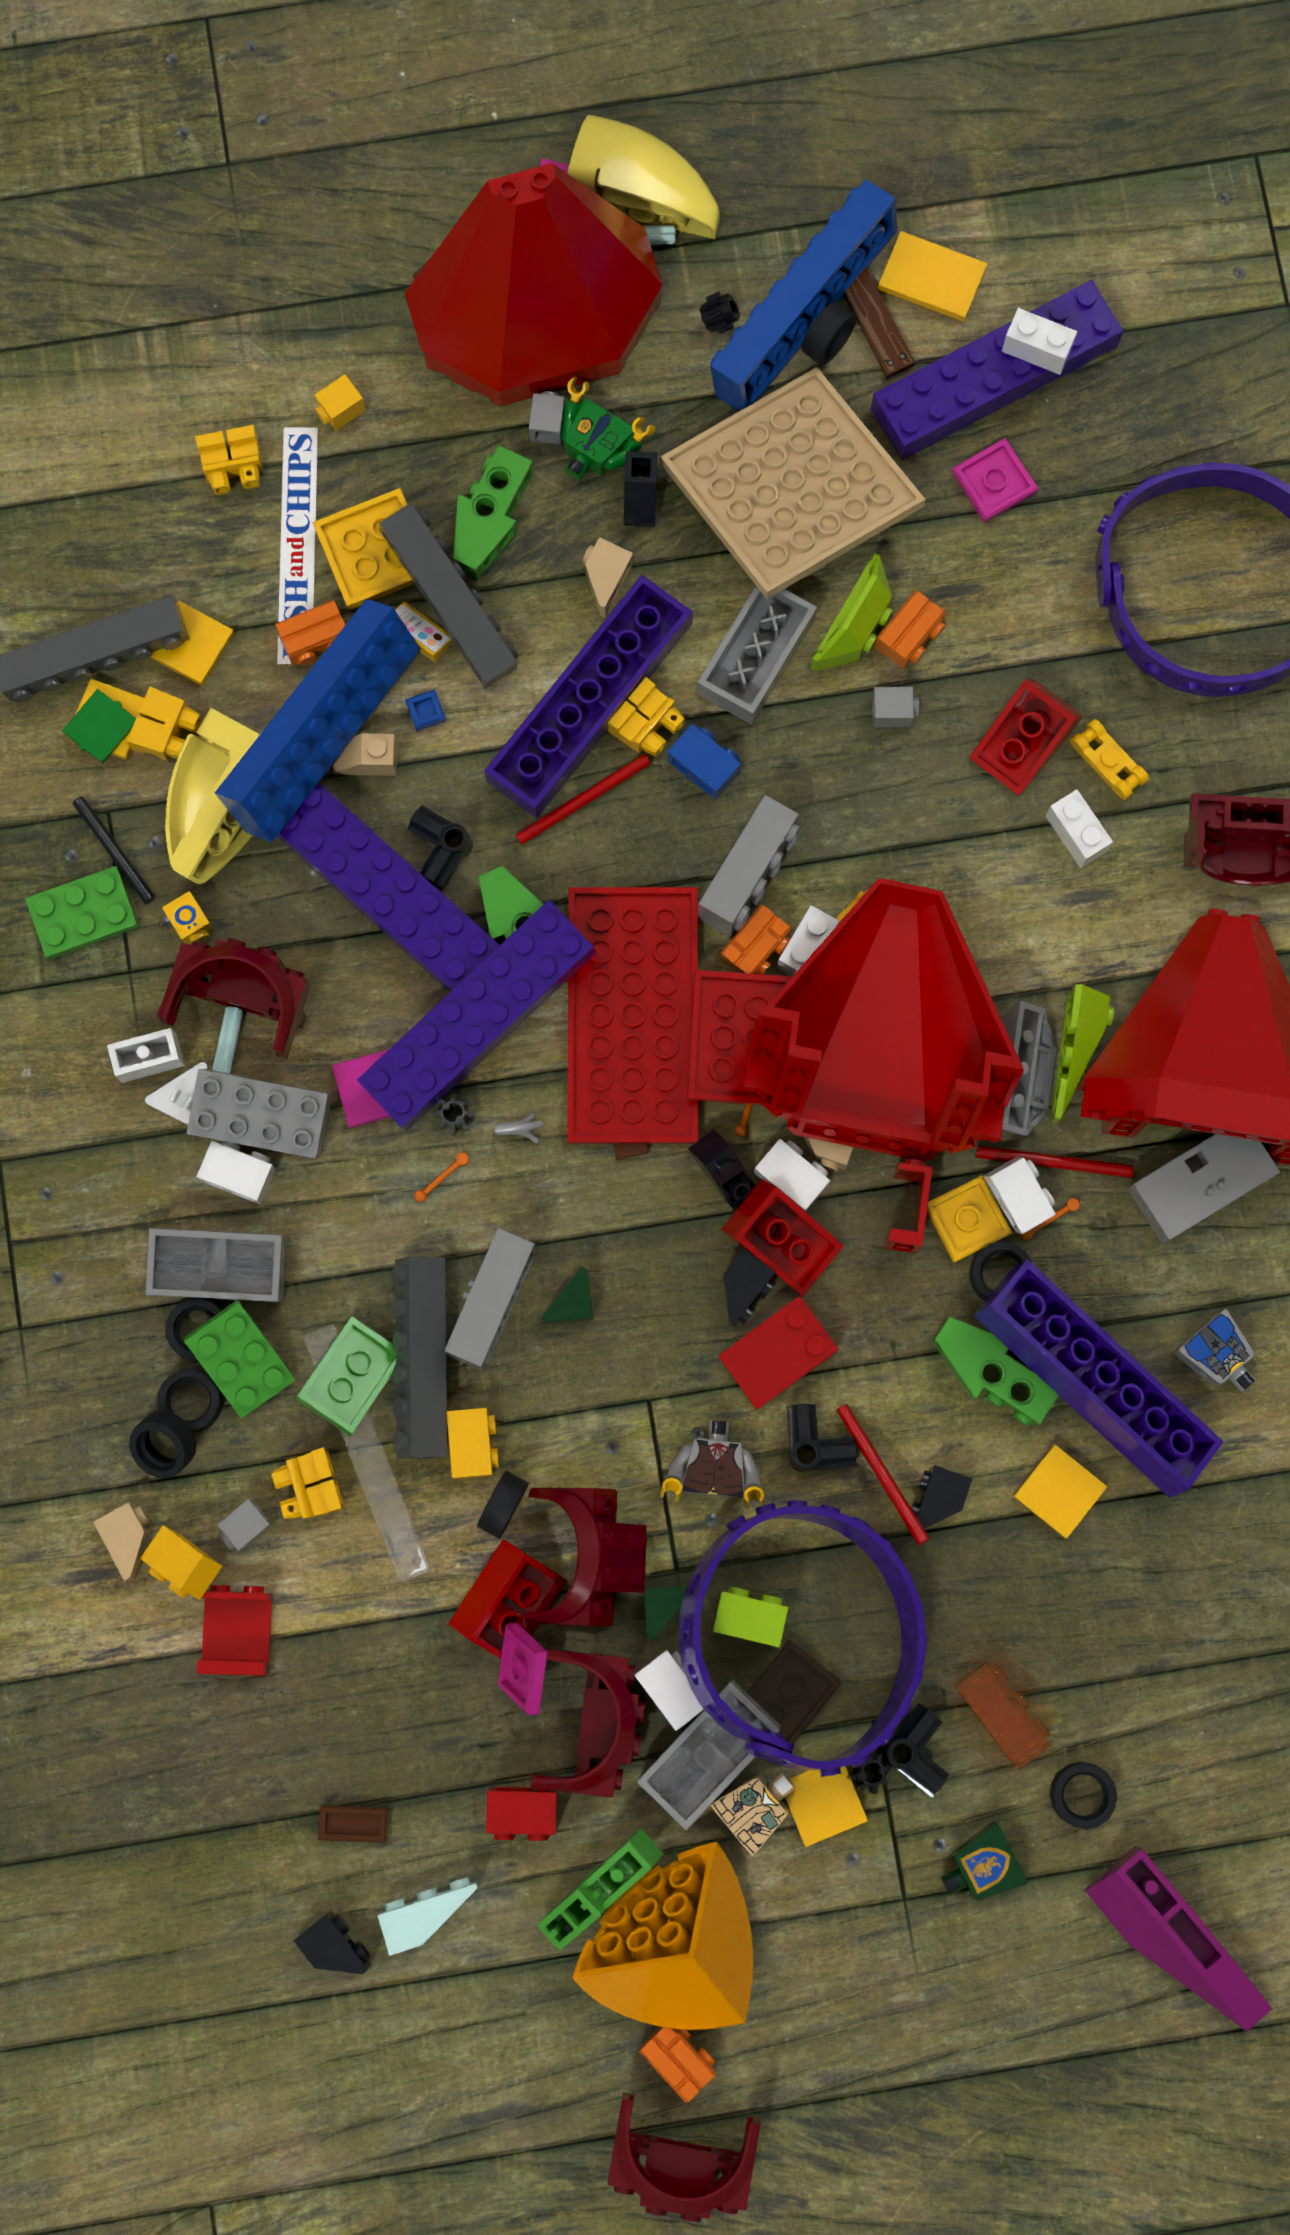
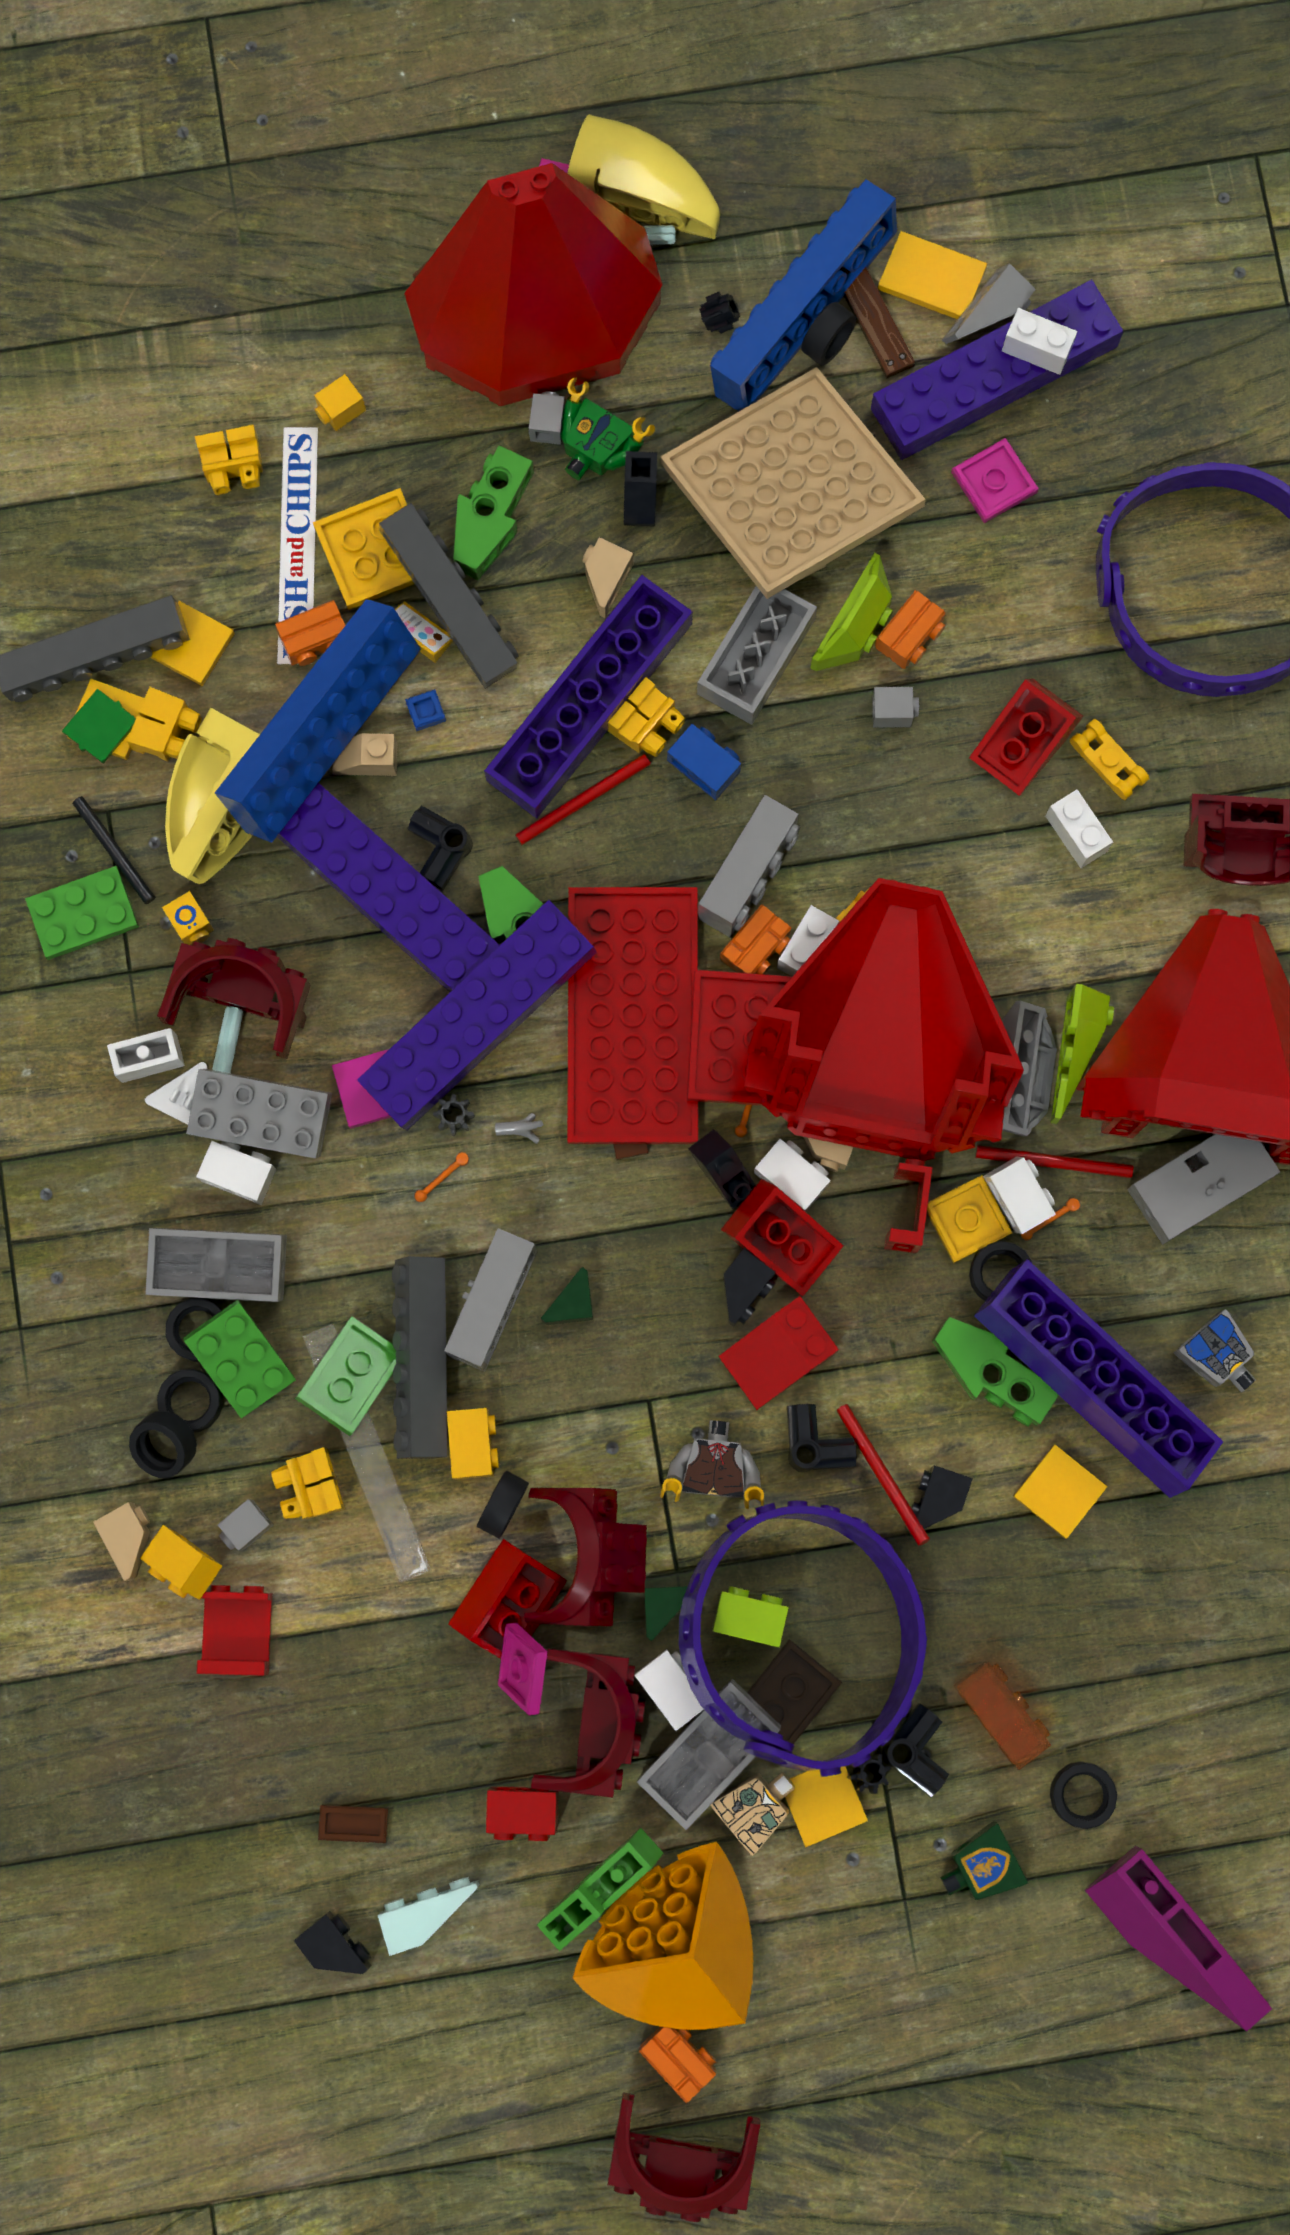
(995, 301): none -> light grey slope

